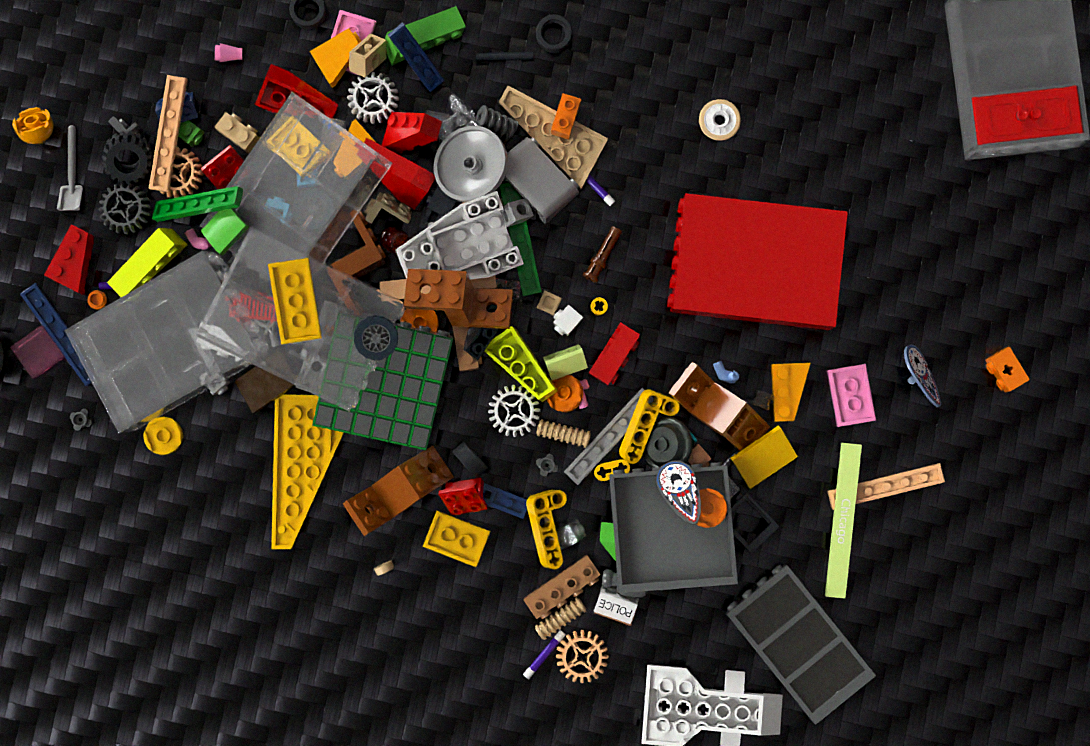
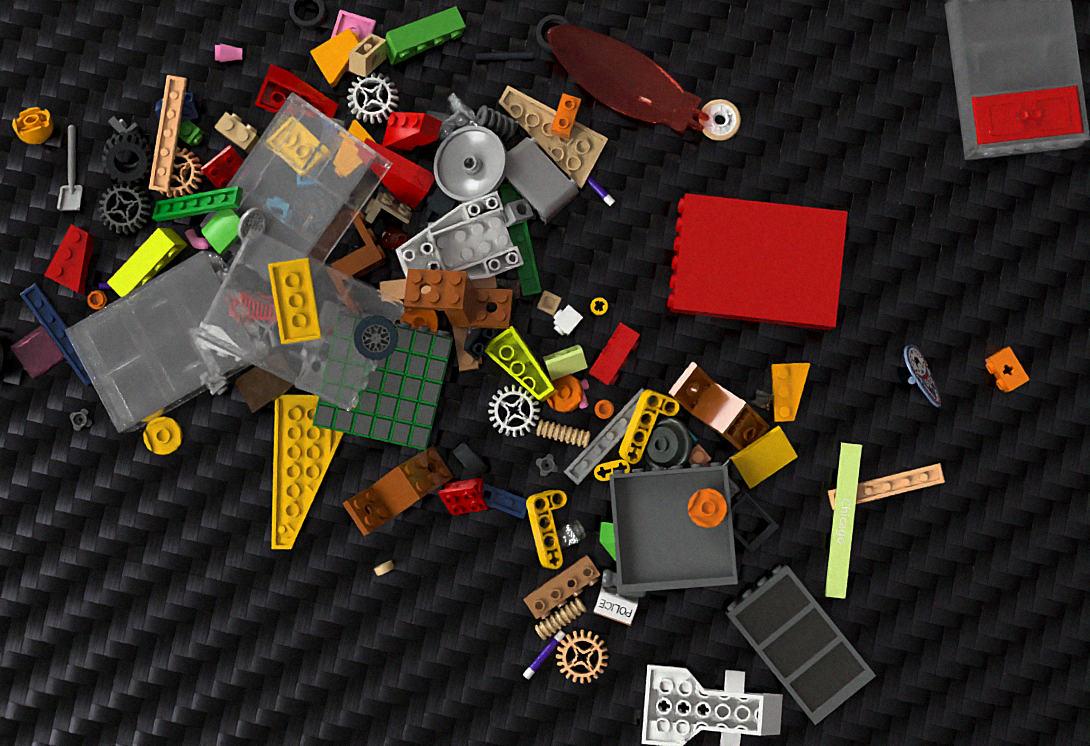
(244, 219): none -> light grey piece
(415, 57): dark blue tile -> none
(456, 538): yellow tile -> none
(598, 262): reddish brown pin -> none
(604, 409): none -> orange plate
(624, 78): none -> clear red windscreen
(680, 490): shield -> none
(725, 375): light blue arm -> none
(851, 395): bright pink tile -> none

